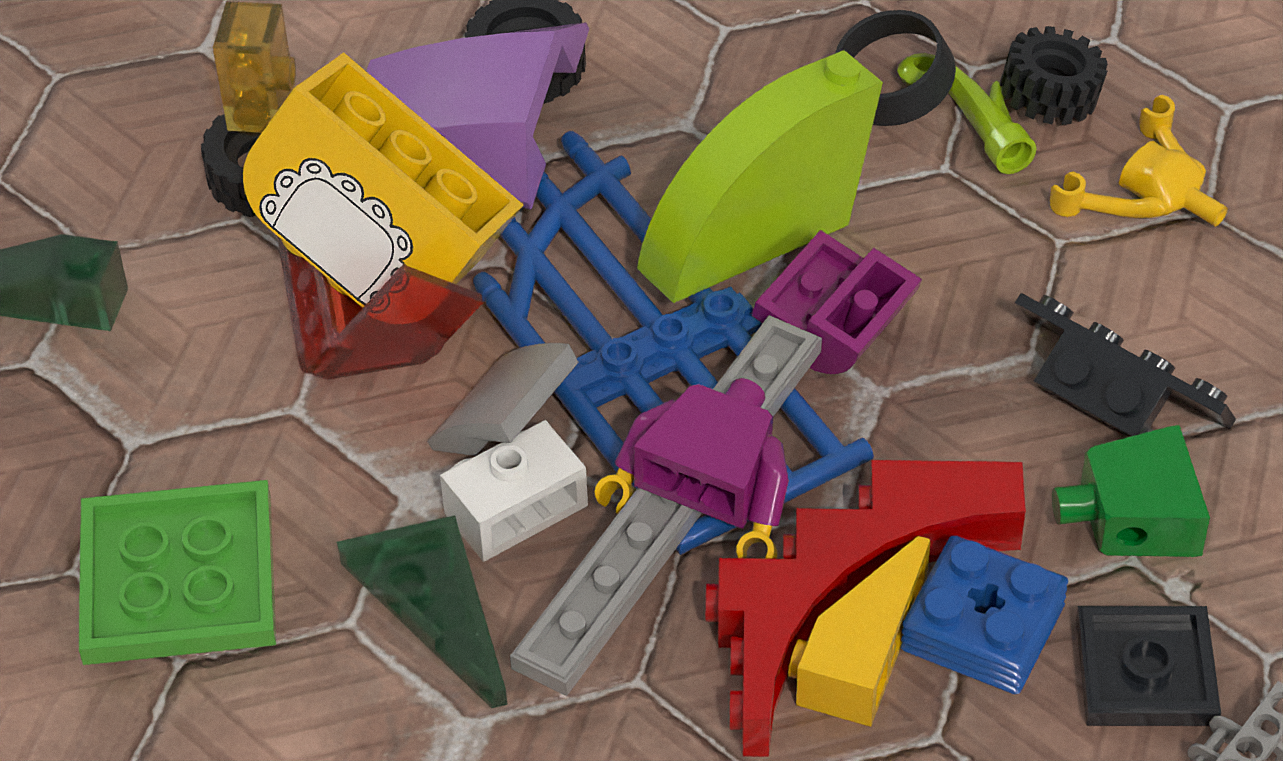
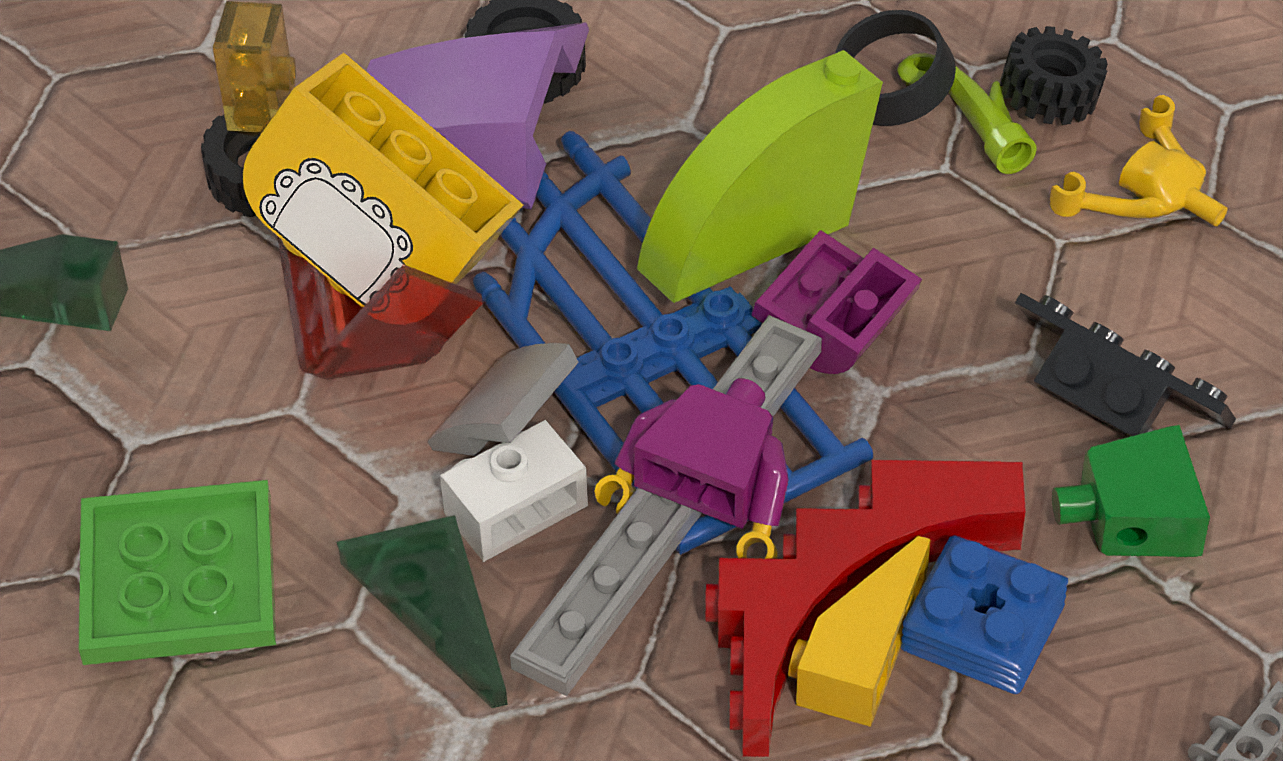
(1147, 665): black tile -> none

